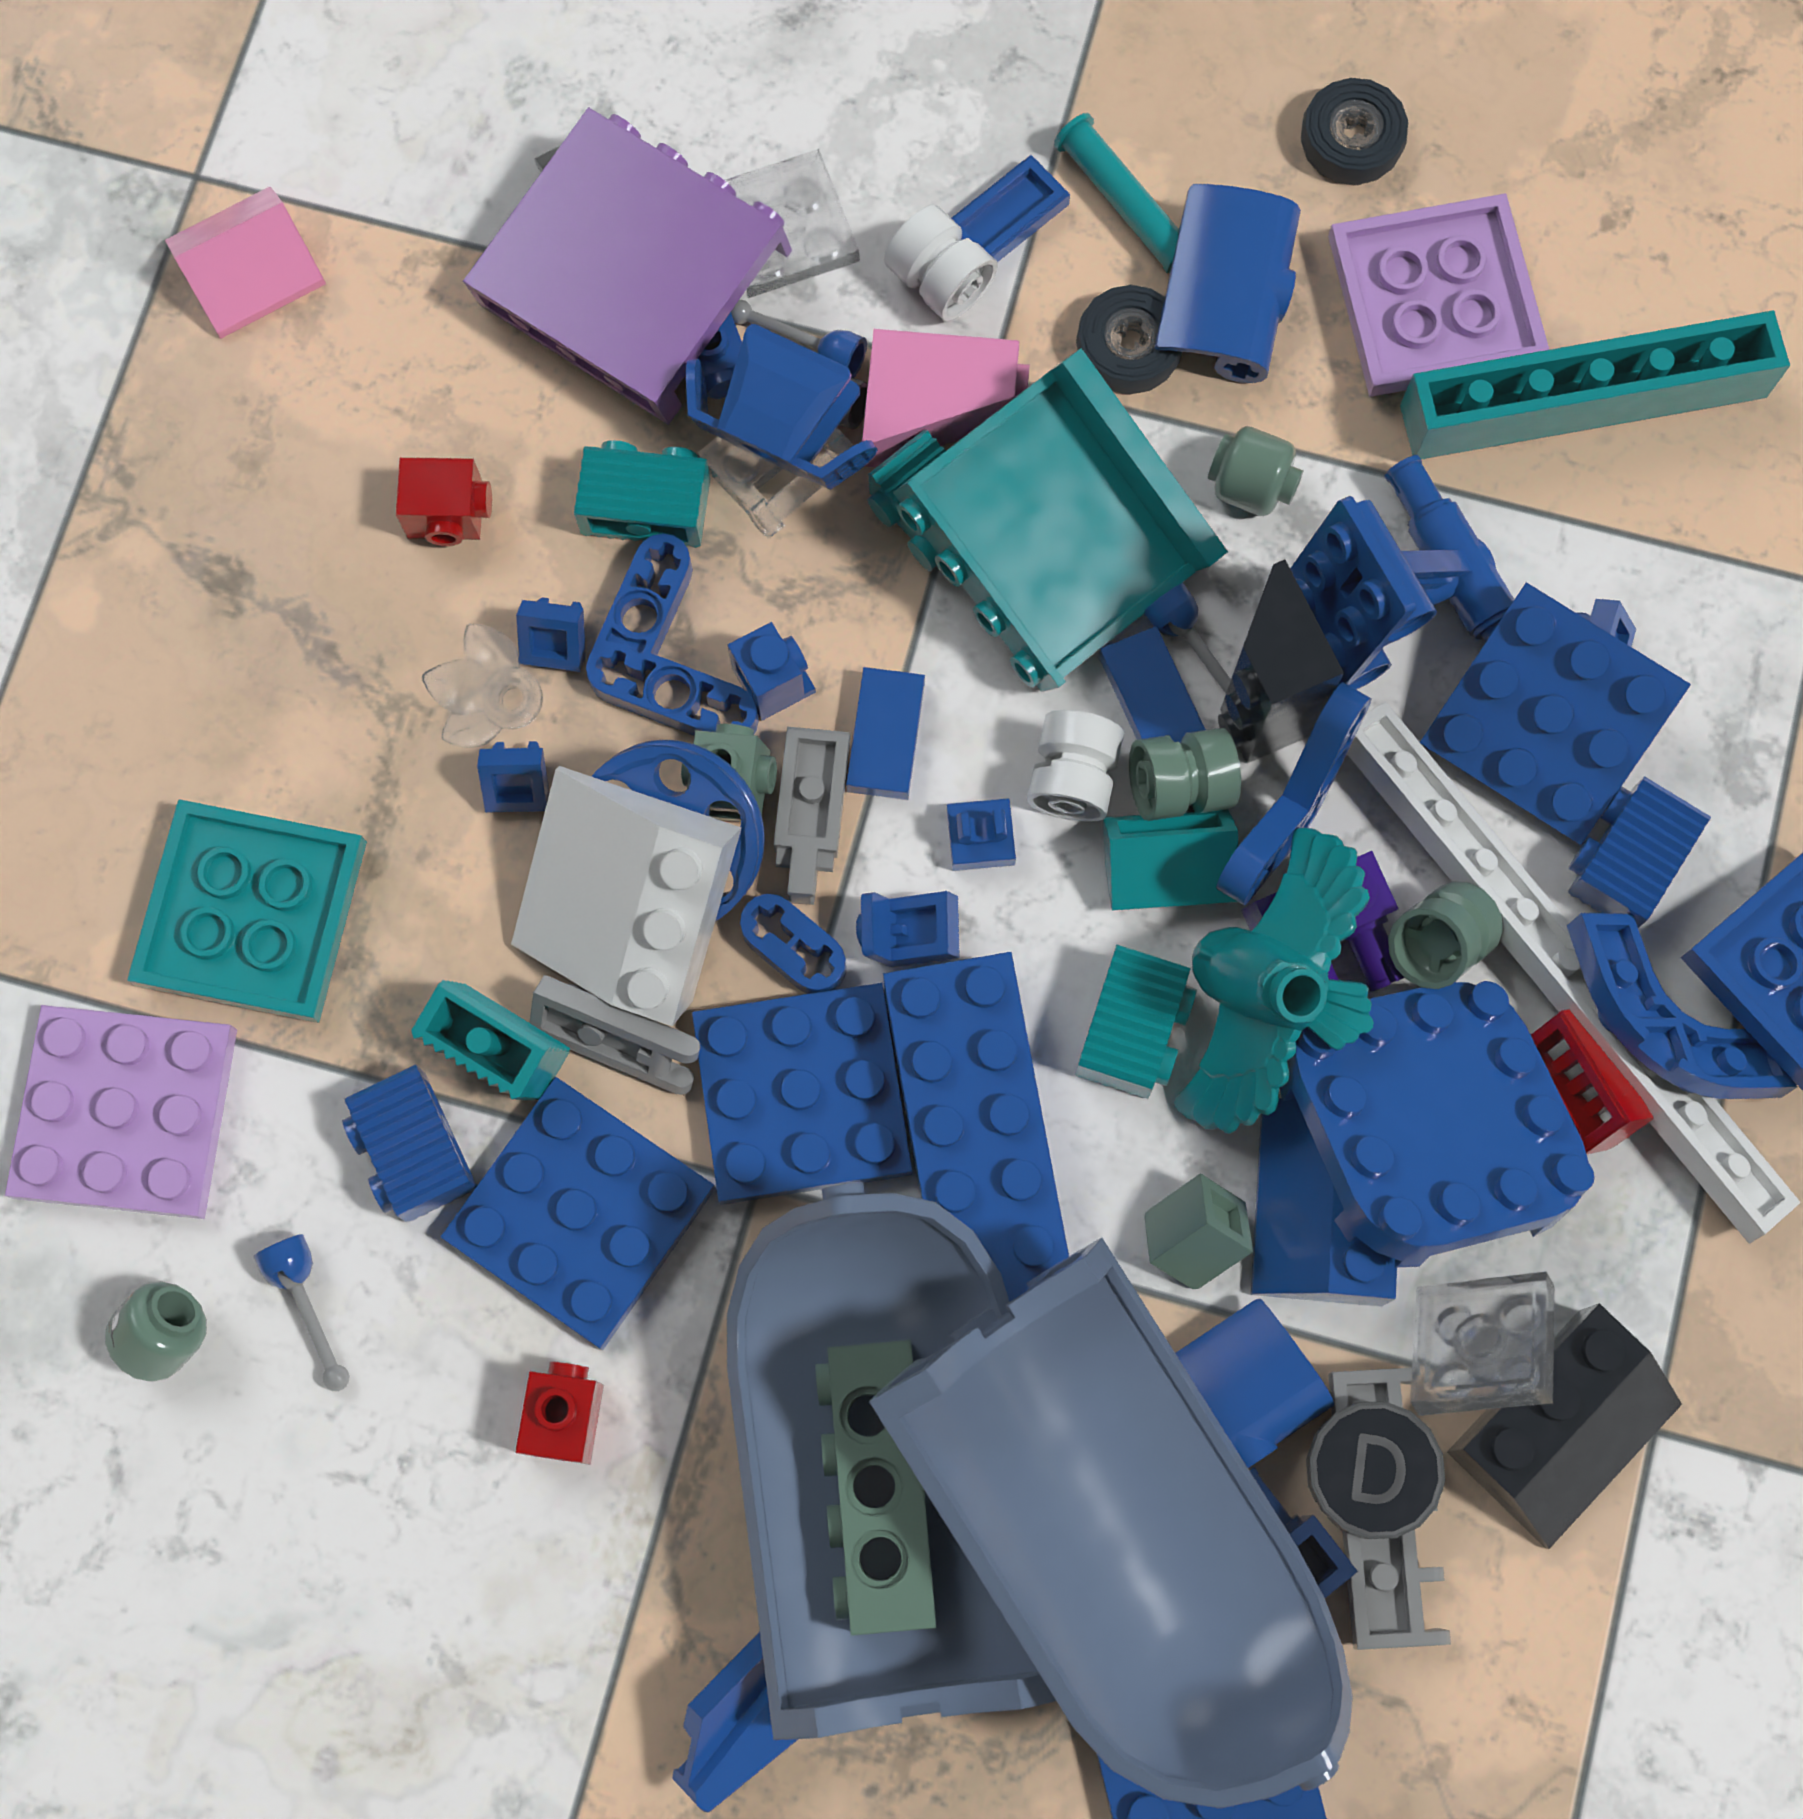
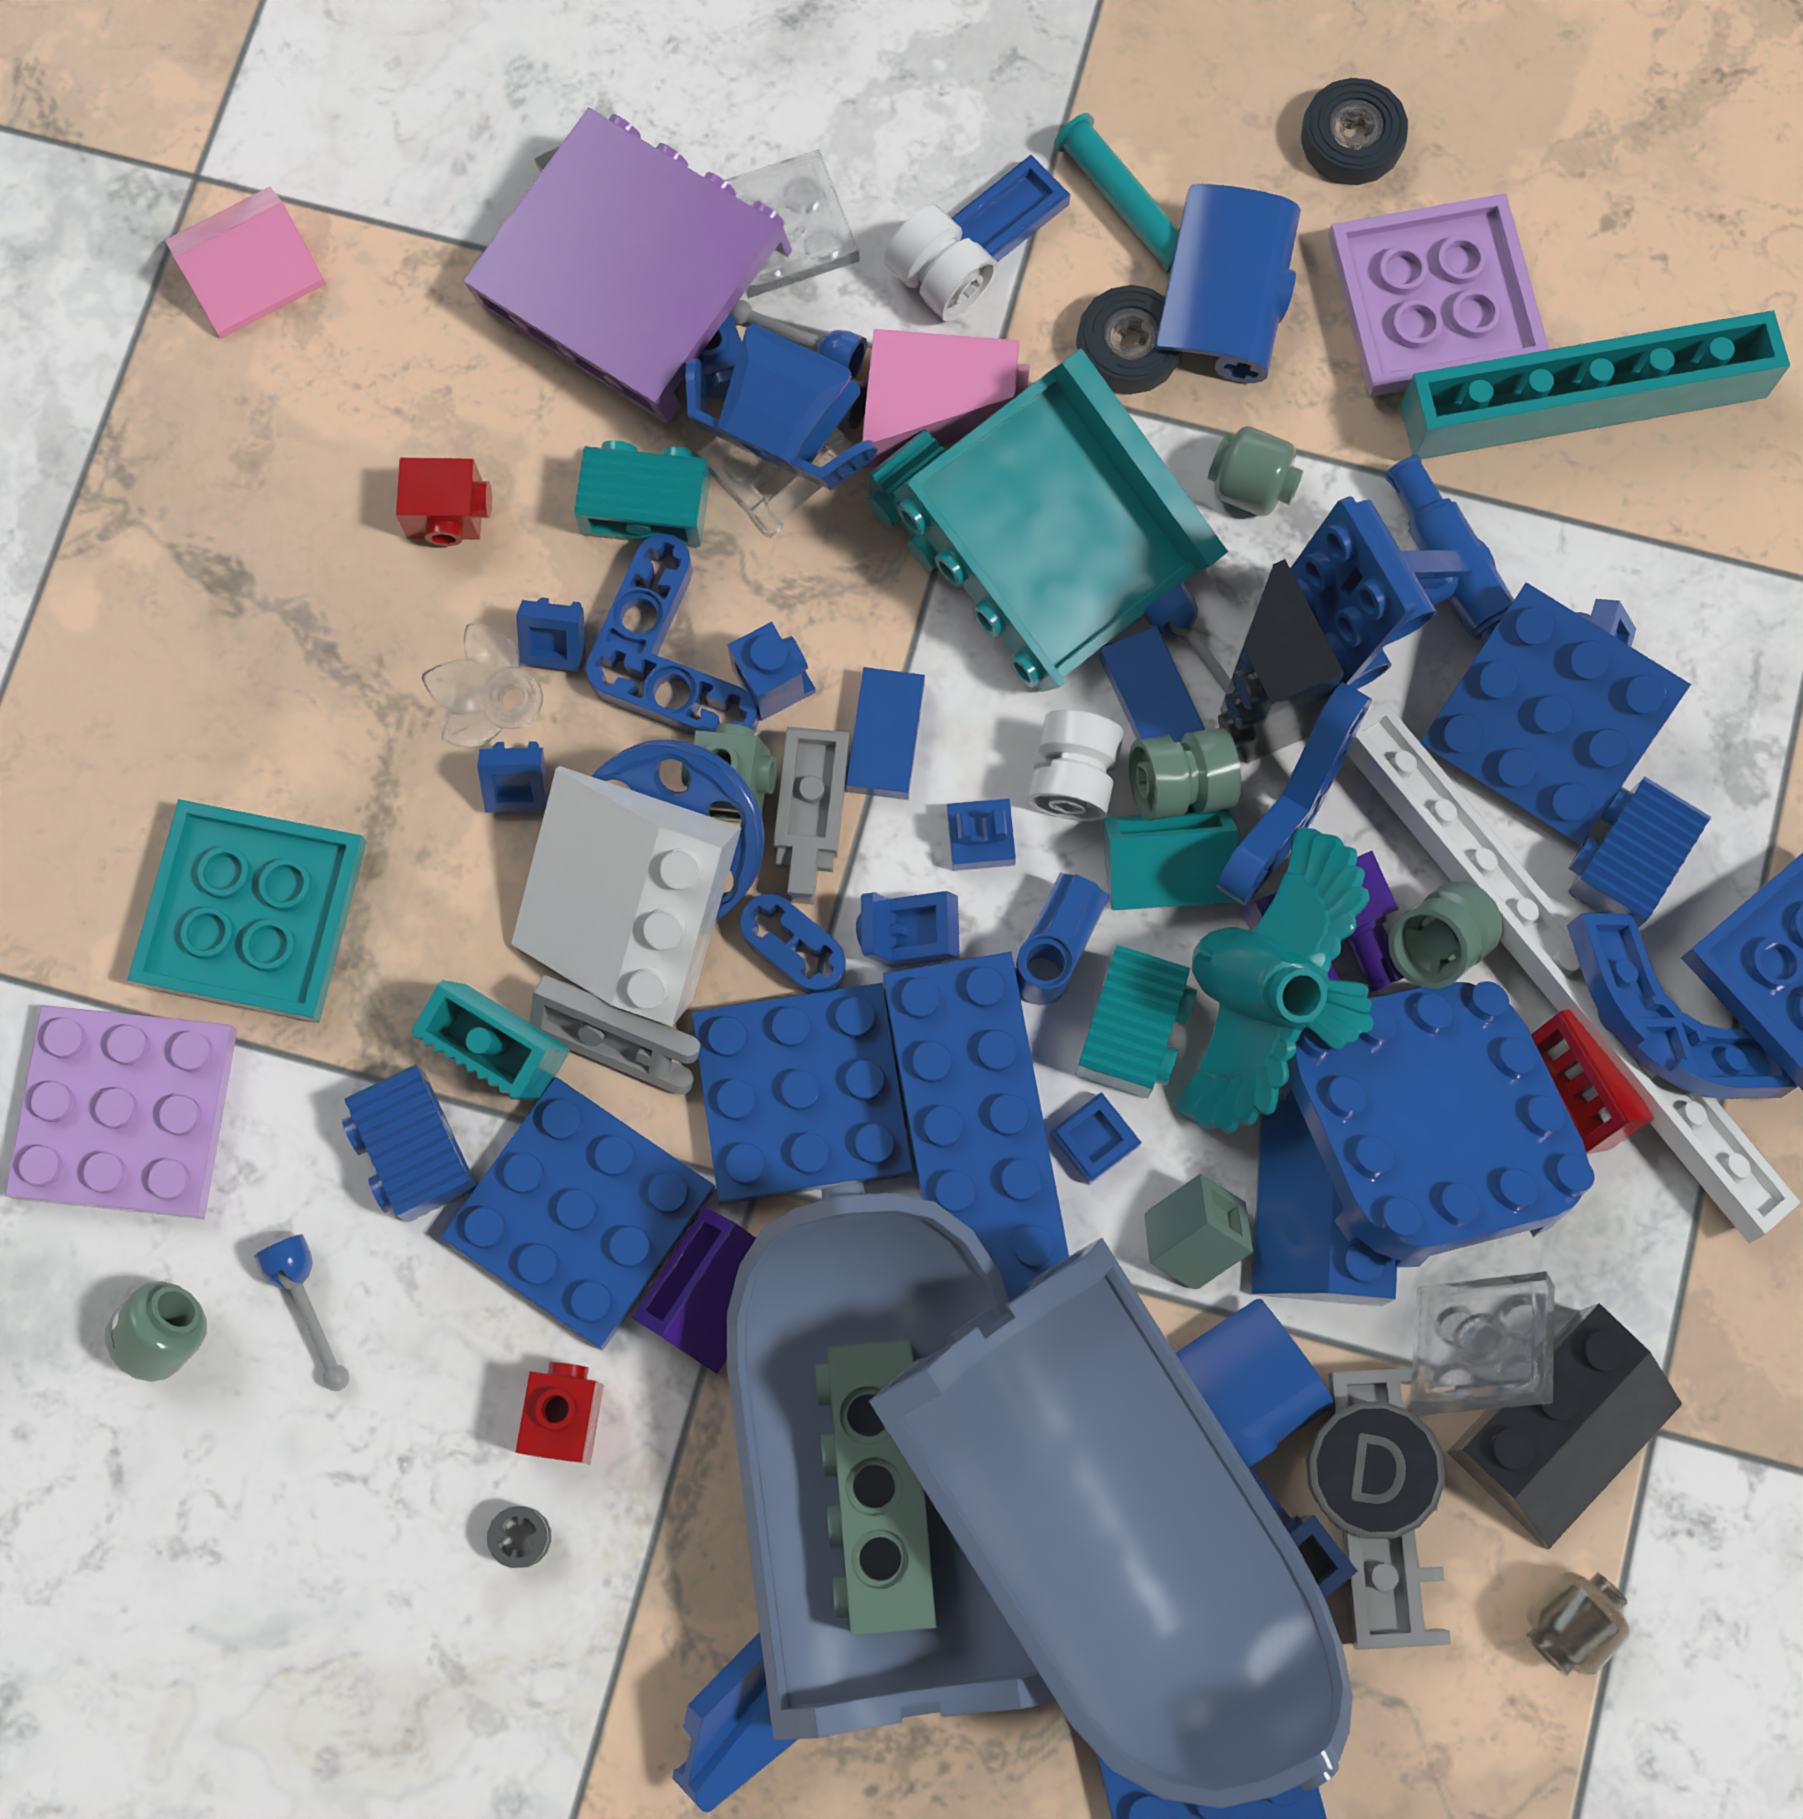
(499, 1533): none -> dark grey bush
(695, 1290): none -> dark purple brick
(1060, 936): none -> blue piece
(1095, 1138): none -> blue tile
(1578, 1623): none -> clear smoke head

